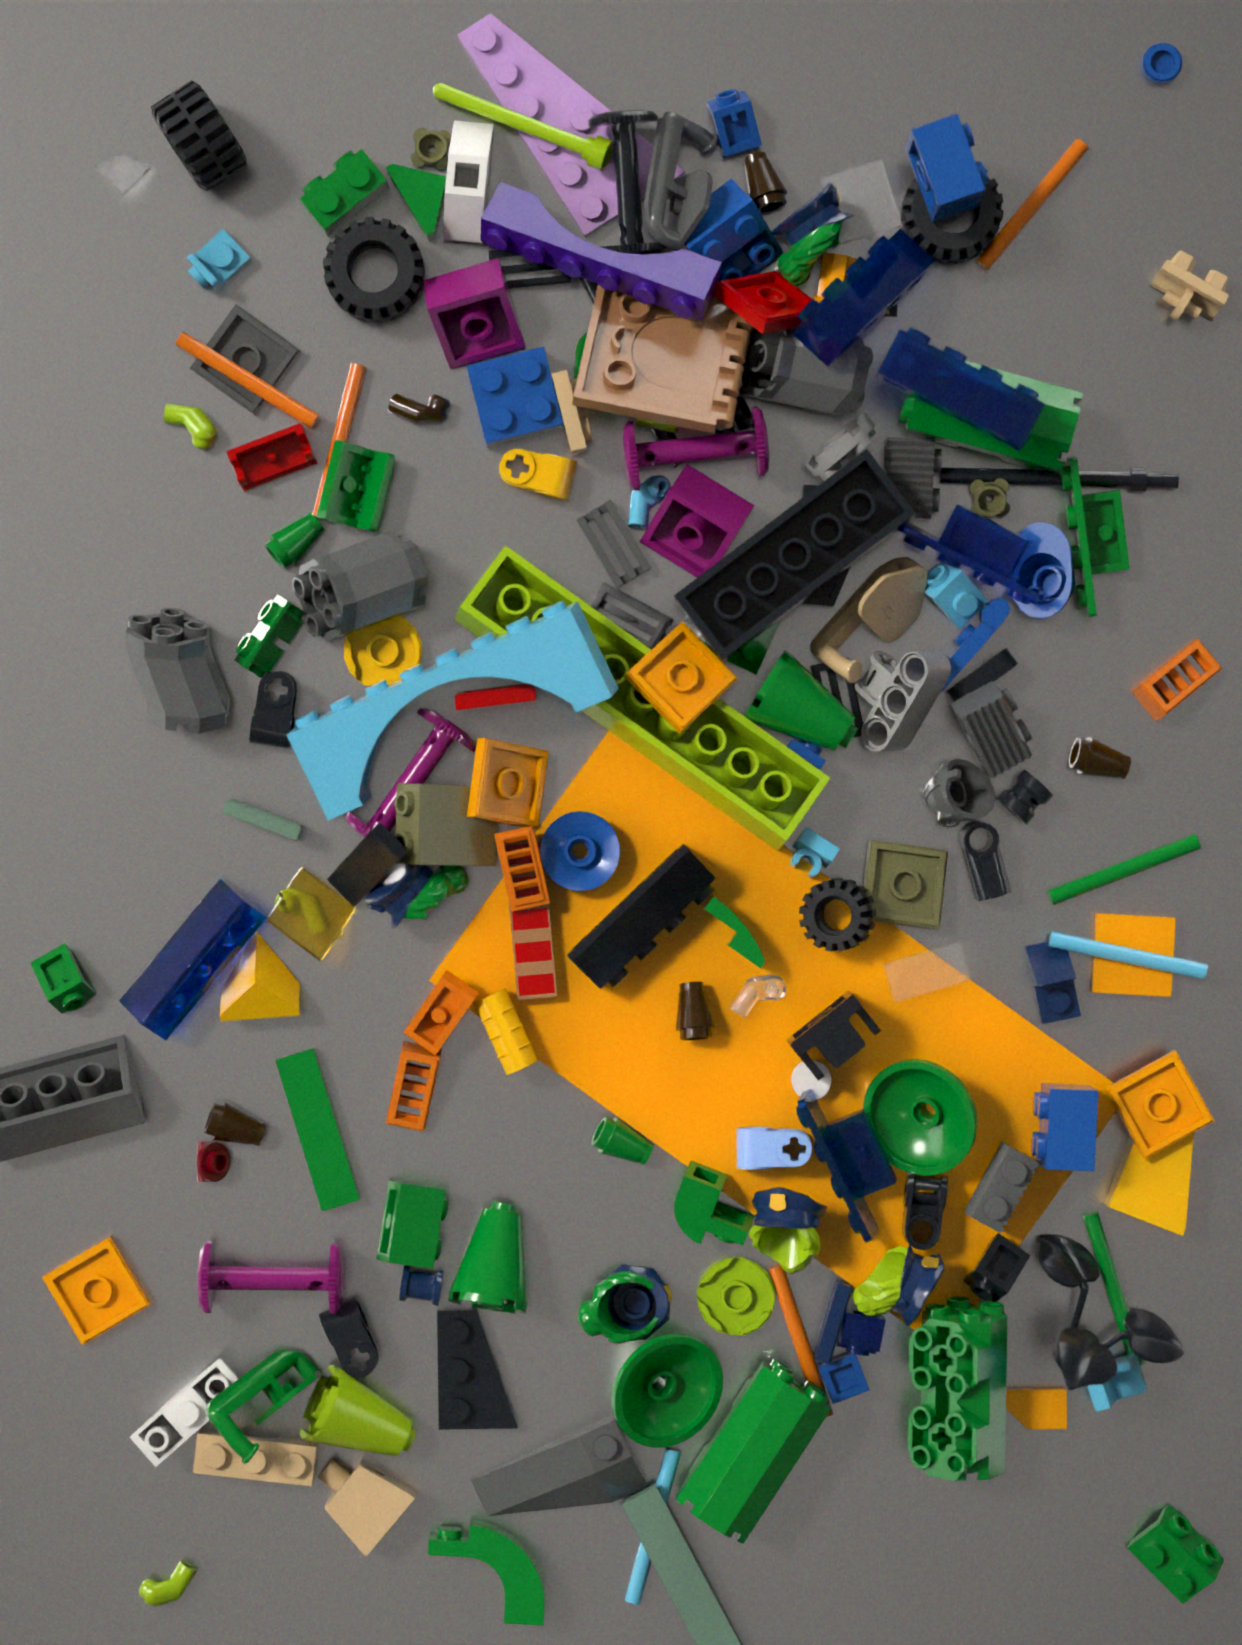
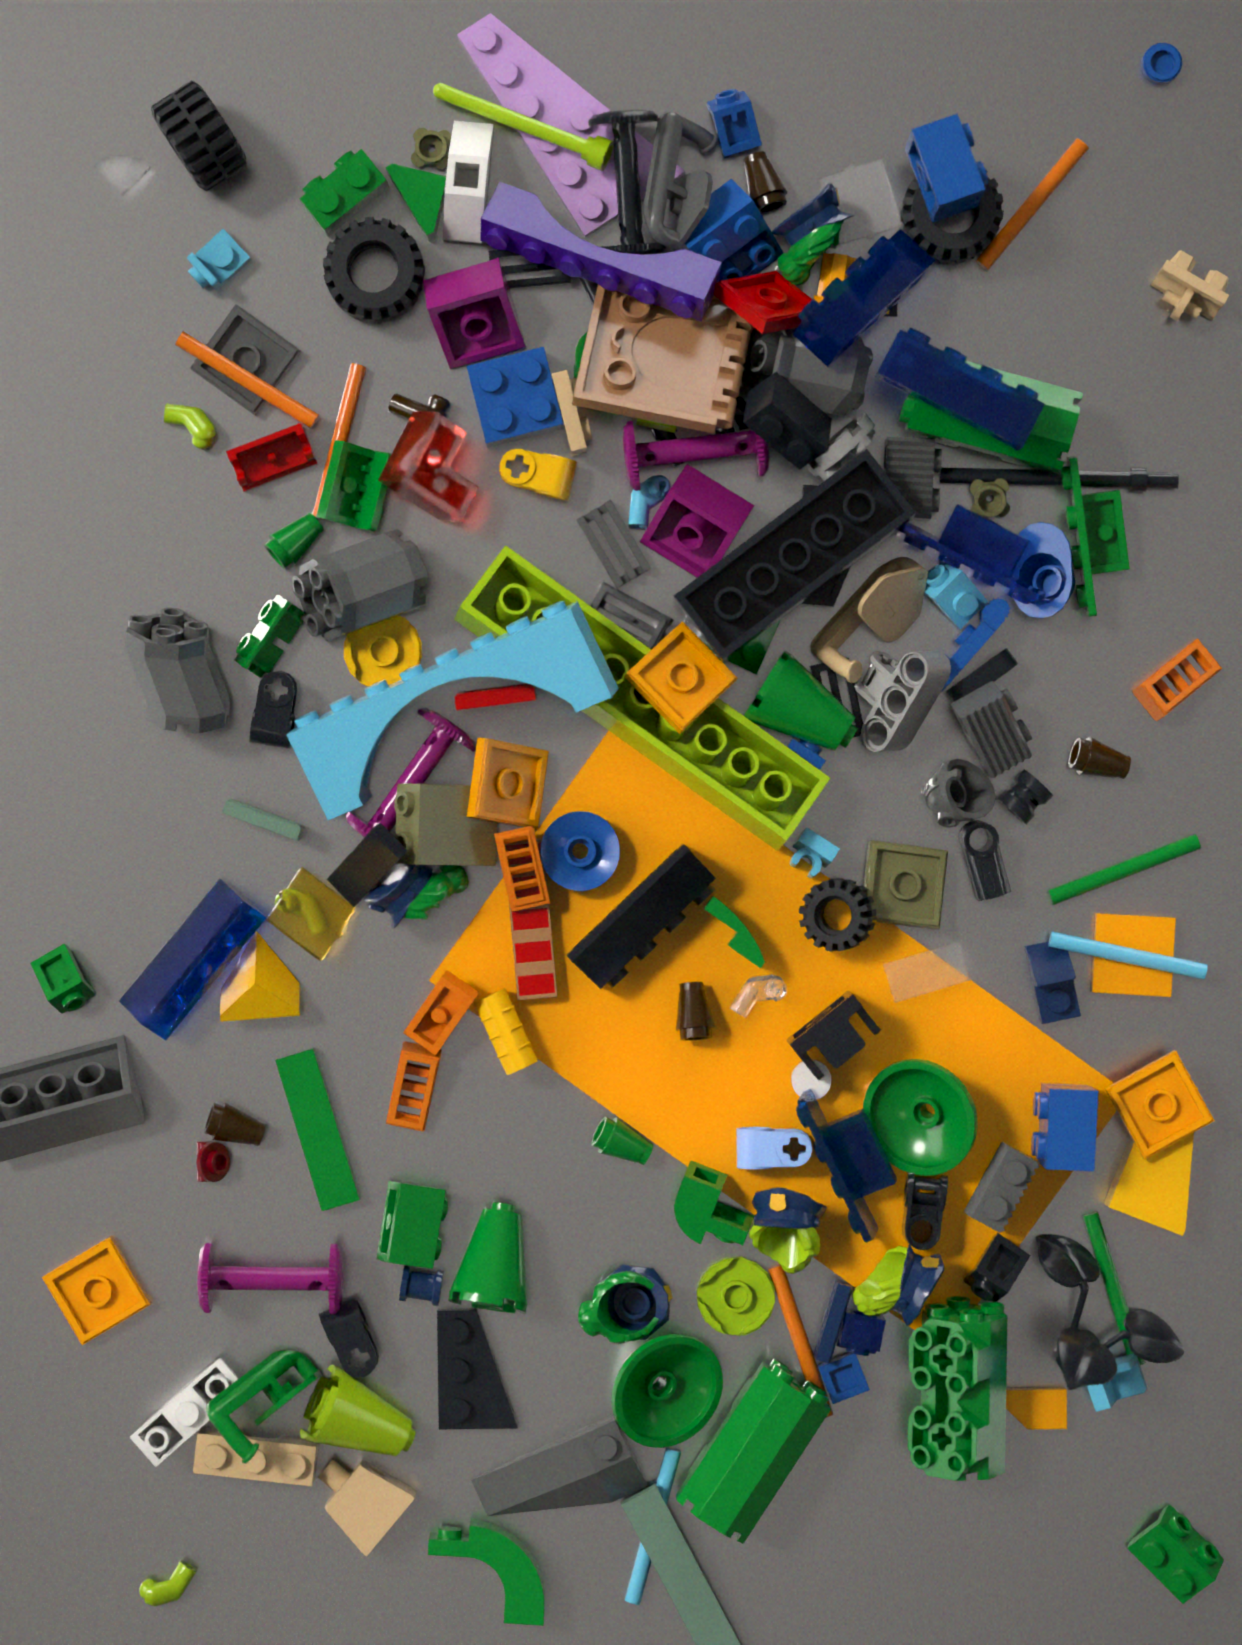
(422, 469): none -> clear red brick
(787, 420): none -> black brick

